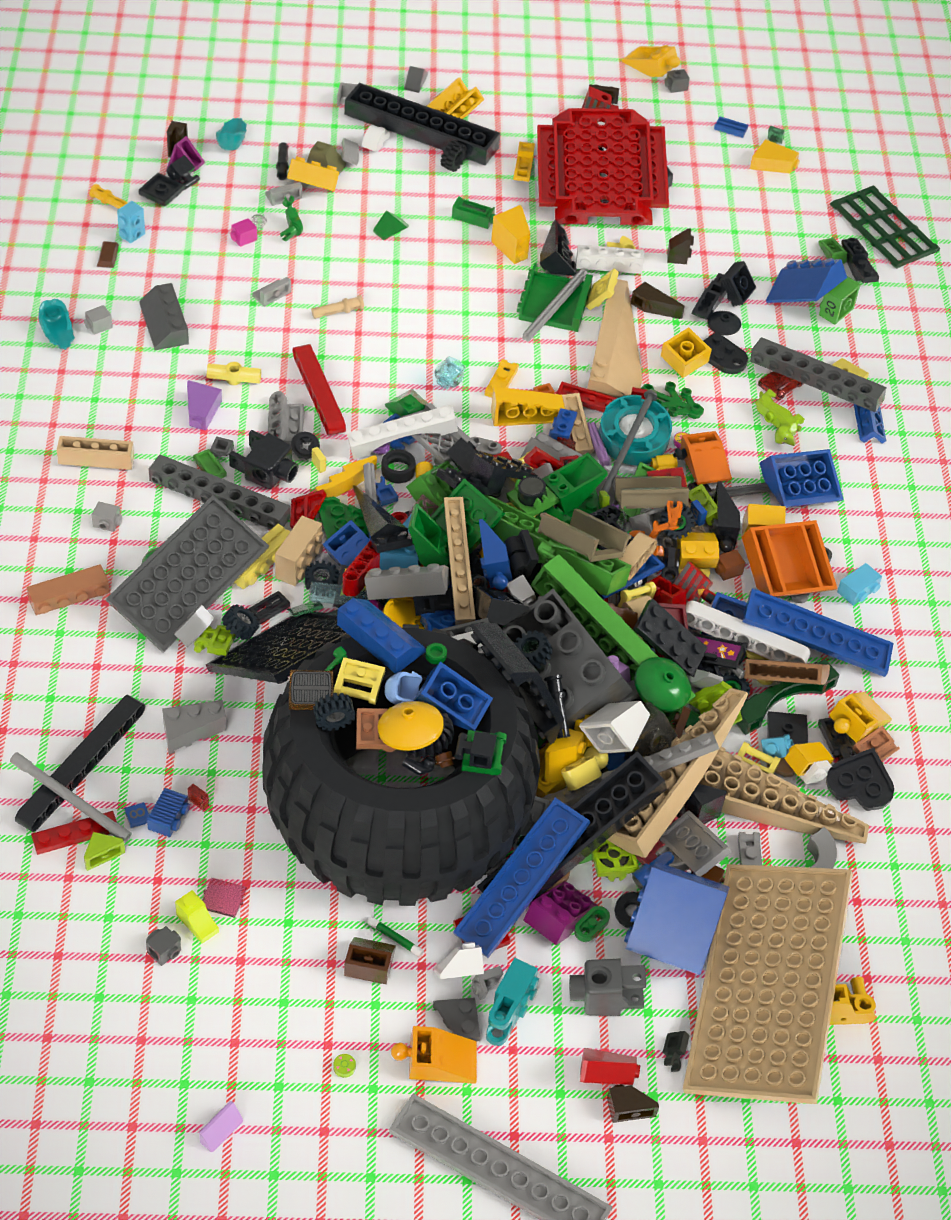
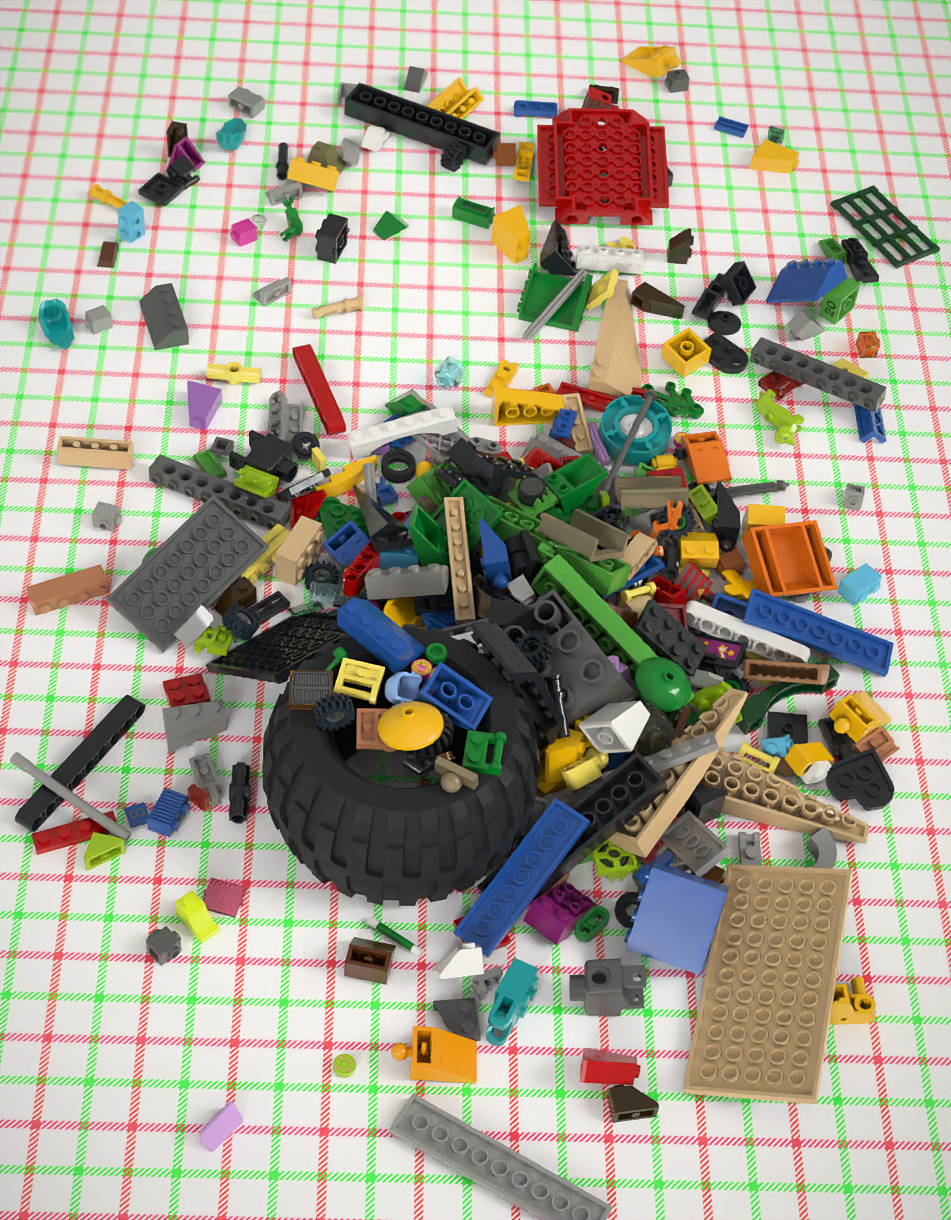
(186, 690): none -> red plate
(206, 777): none -> light grey hinge
(239, 792): none -> black piece
(240, 592): none -> dark brown slope
(246, 101): none -> light grey brick
(257, 481): none -> lime hinge
(303, 486): none -> plate
(332, 238): none -> black brick
(421, 667): none -> tile
(455, 775): none -> dark tan tile
(480, 750): black brick -> none
(505, 154): none -> dark orange brick
(534, 108): none -> blue plate
(674, 1046): pearl dark grey plate -> none
(699, 512): blue tile -> none
(737, 586): none -> yellow piece
(802, 478): blue slope -> none
(804, 326): none -> light grey slope
(853, 496): none -> light grey bracket
(867, 344): none -> clear orange brick

